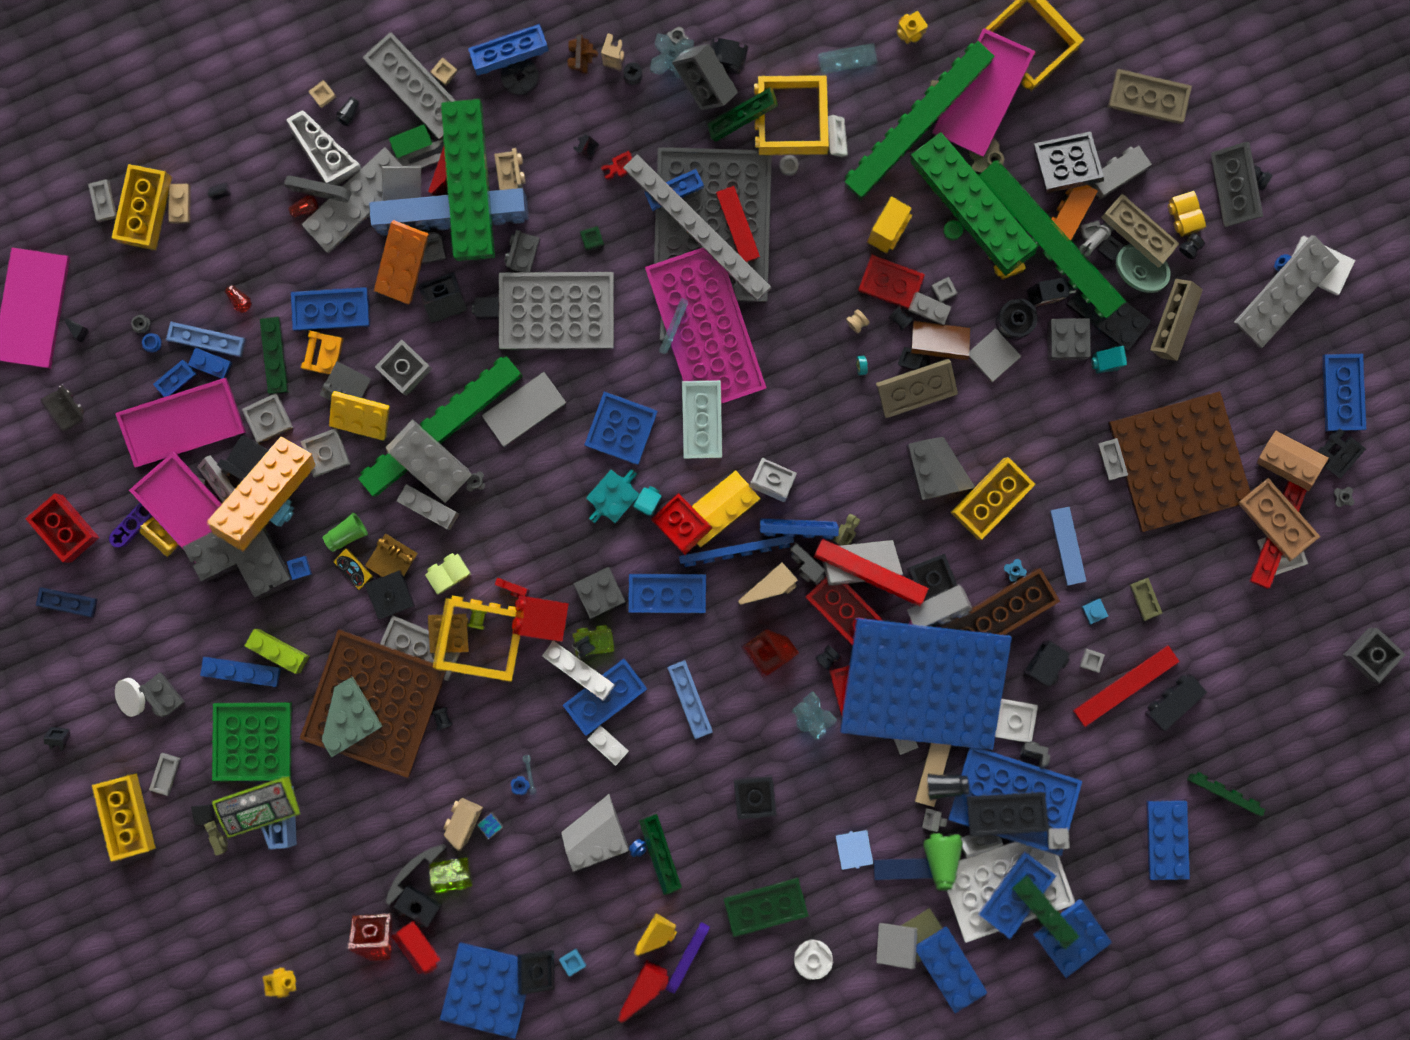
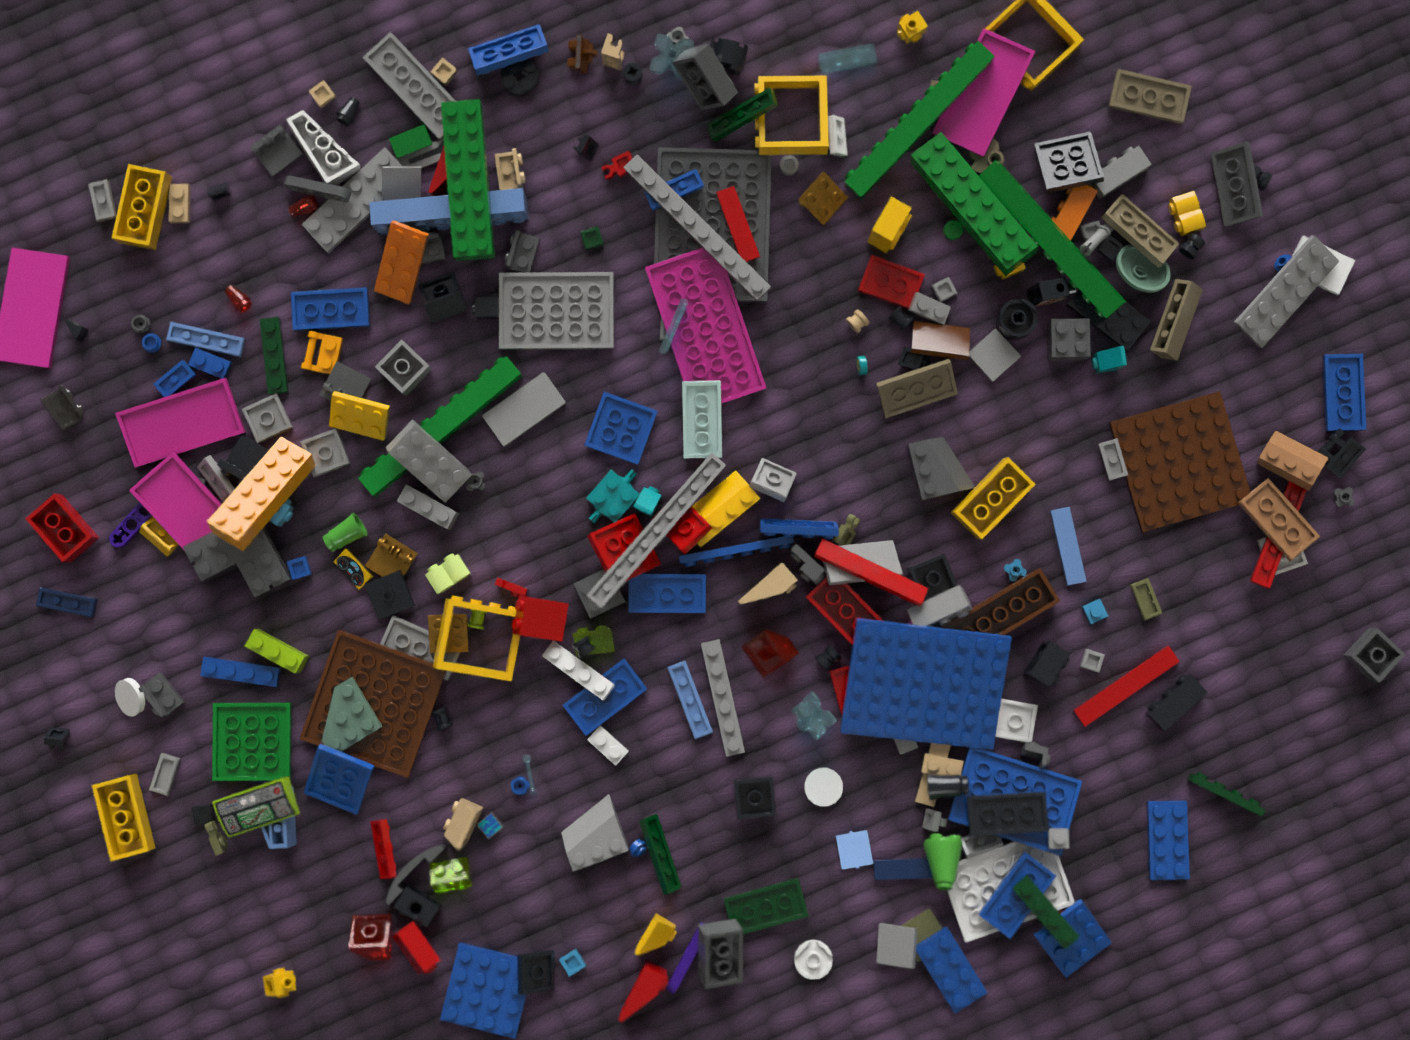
(276, 150): none -> dark grey hinge
(338, 779): none -> blue plate
(383, 849): none -> red plate
(614, 540): none -> red plate
(655, 531): none -> light grey plate
(720, 953): none -> dark grey brick
(722, 697): none -> light grey plate
(823, 198): none -> pearl gold hinge
(823, 786): none -> white tile
(941, 765): none -> tan plate

